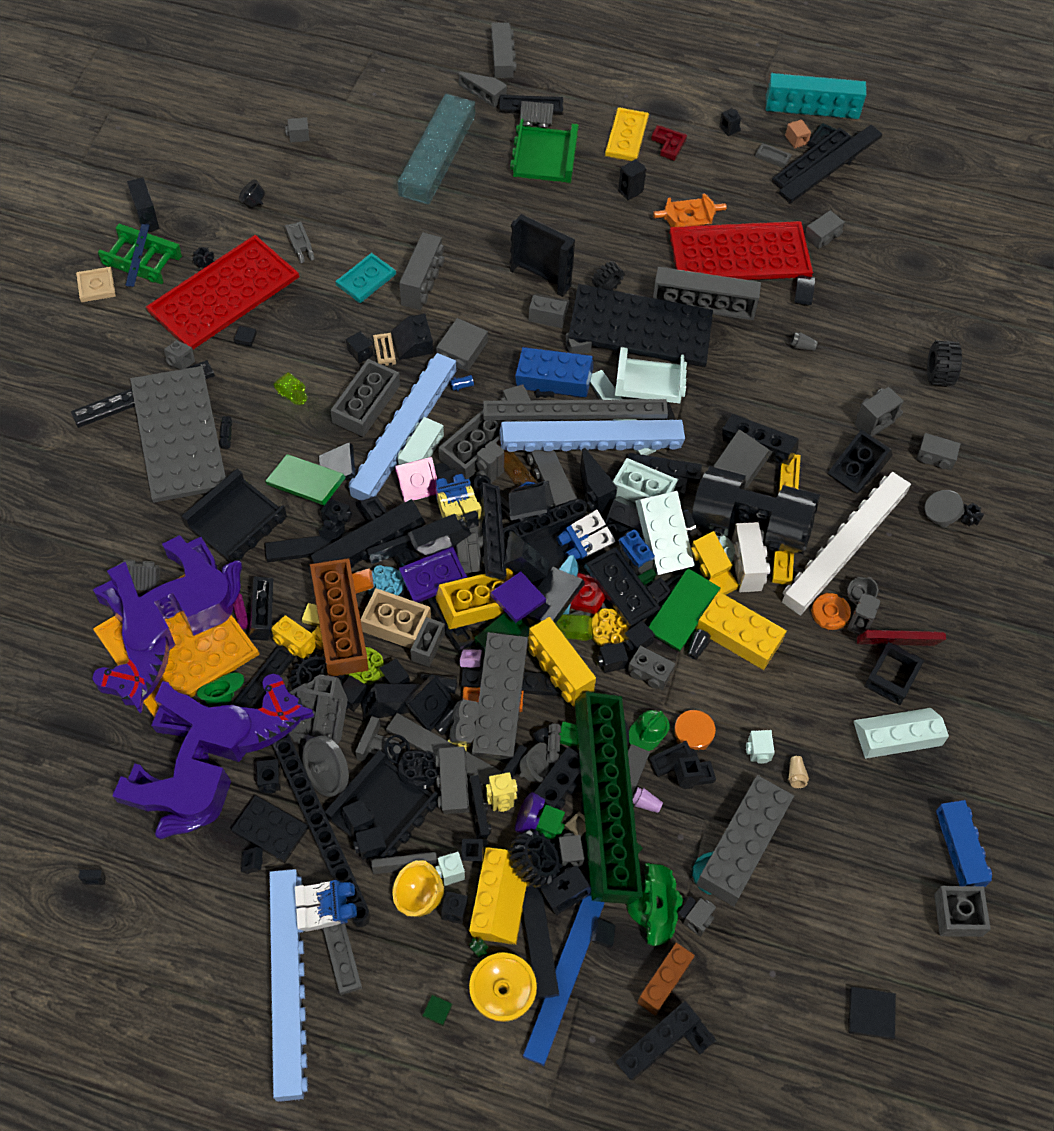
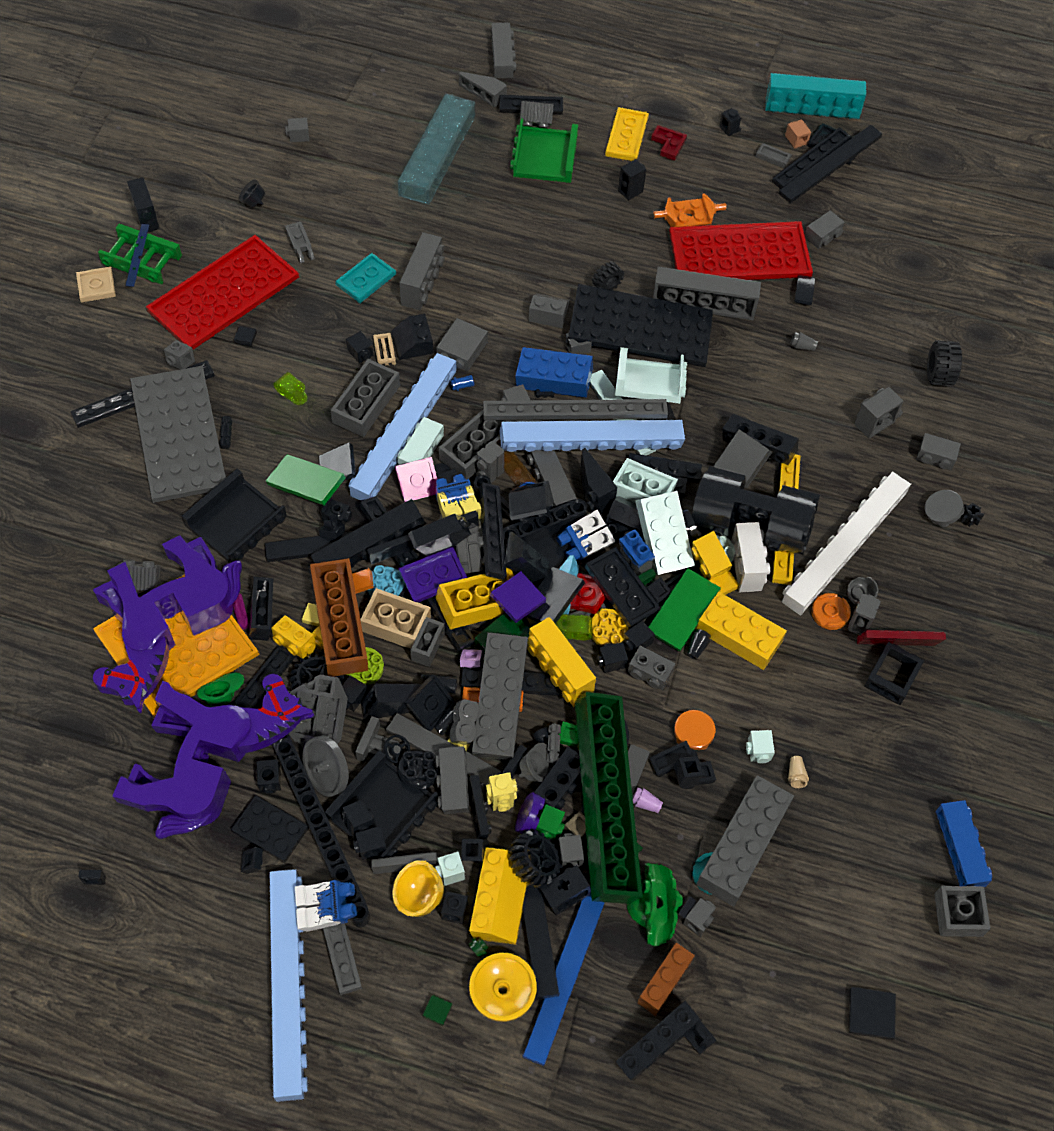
(203, 257): black gear -> none
(394, 673): black brick -> none
(542, 252): black panel -> none
(603, 933): black tile -> none
(649, 730): green piece -> none
(860, 462): black slope -> none
(901, 732): light aqua slope -> none

